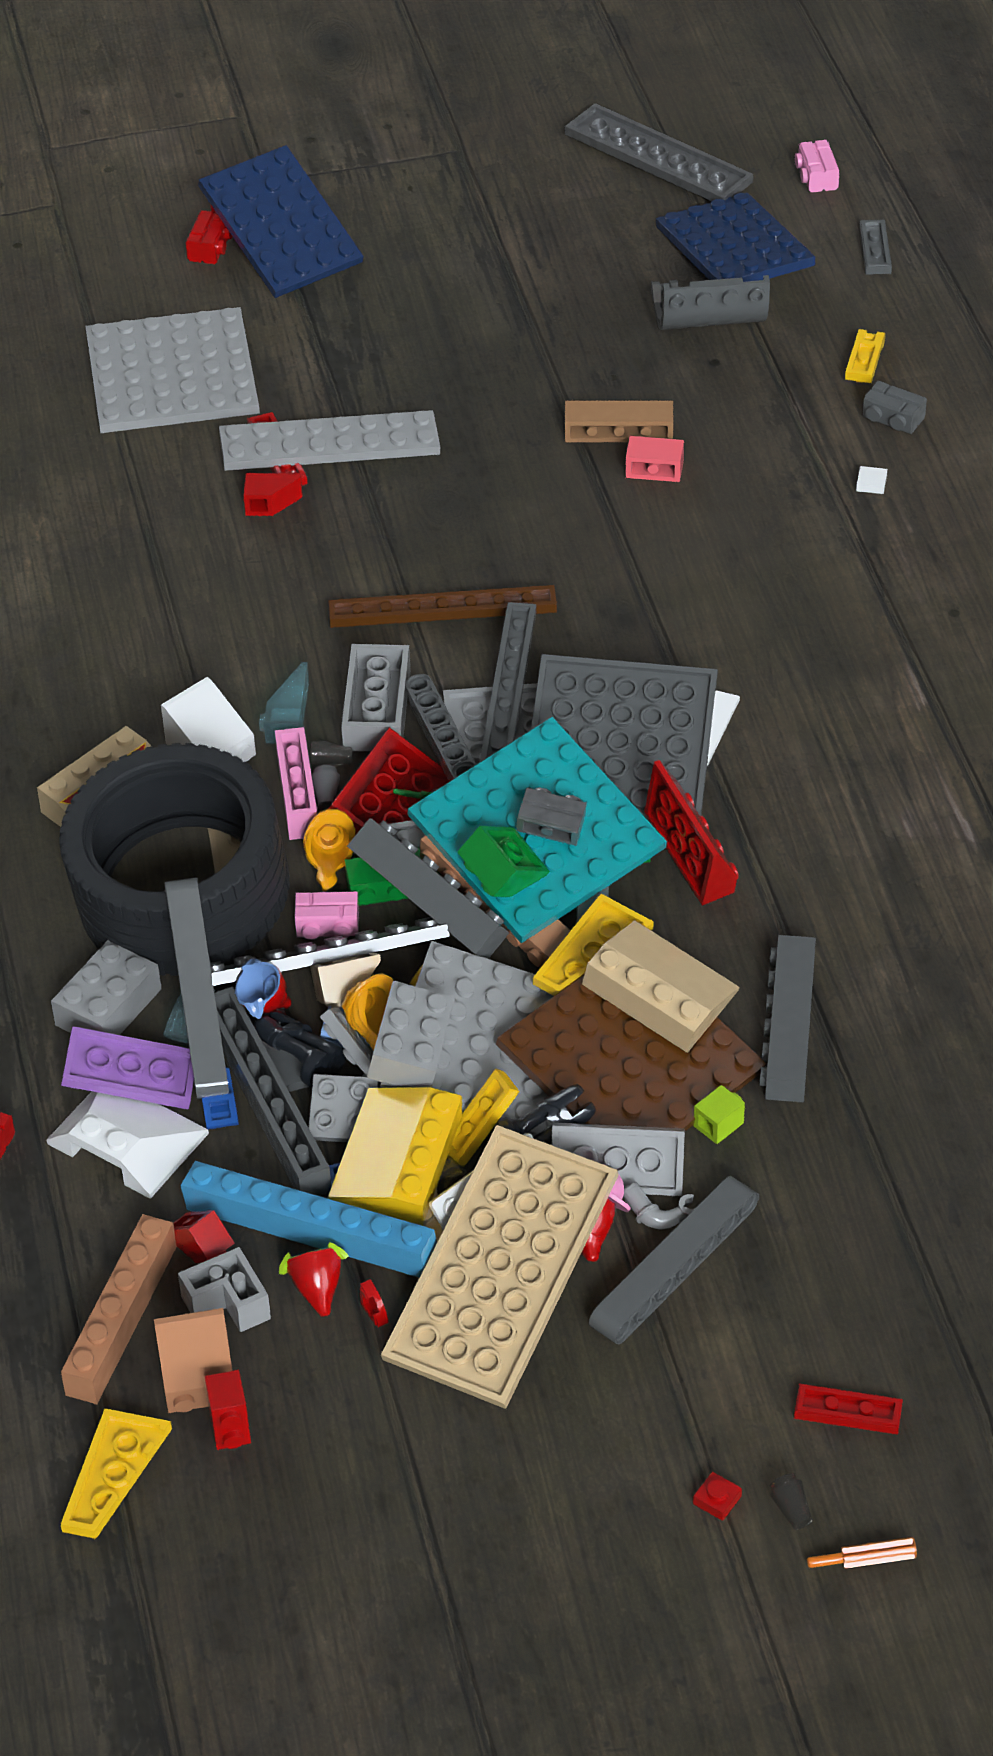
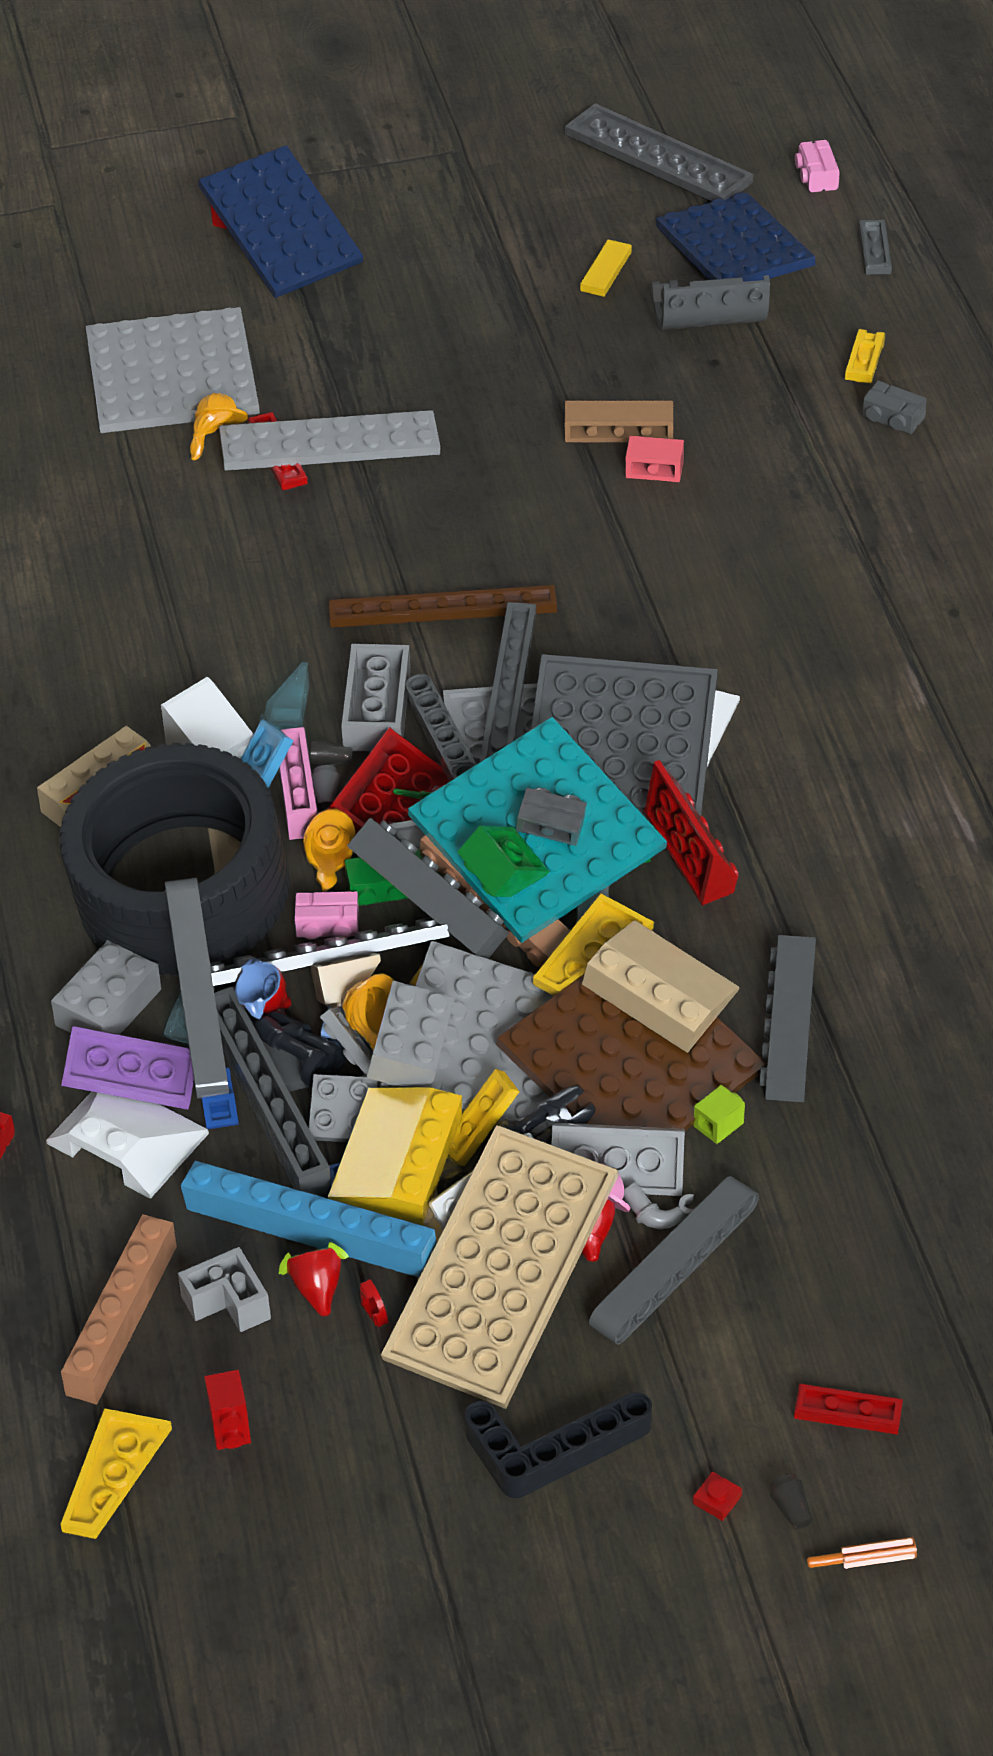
(189, 1350): nougat slope -> none
(201, 1235): red slope -> none
(207, 238): red brick -> none
(211, 413): none -> light orange piece
(267, 750): none -> dark azure tile
(270, 492): red slope -> none
(556, 1445): none -> black beam
(606, 268): none -> yellow tile
(871, 480): white tile -> none

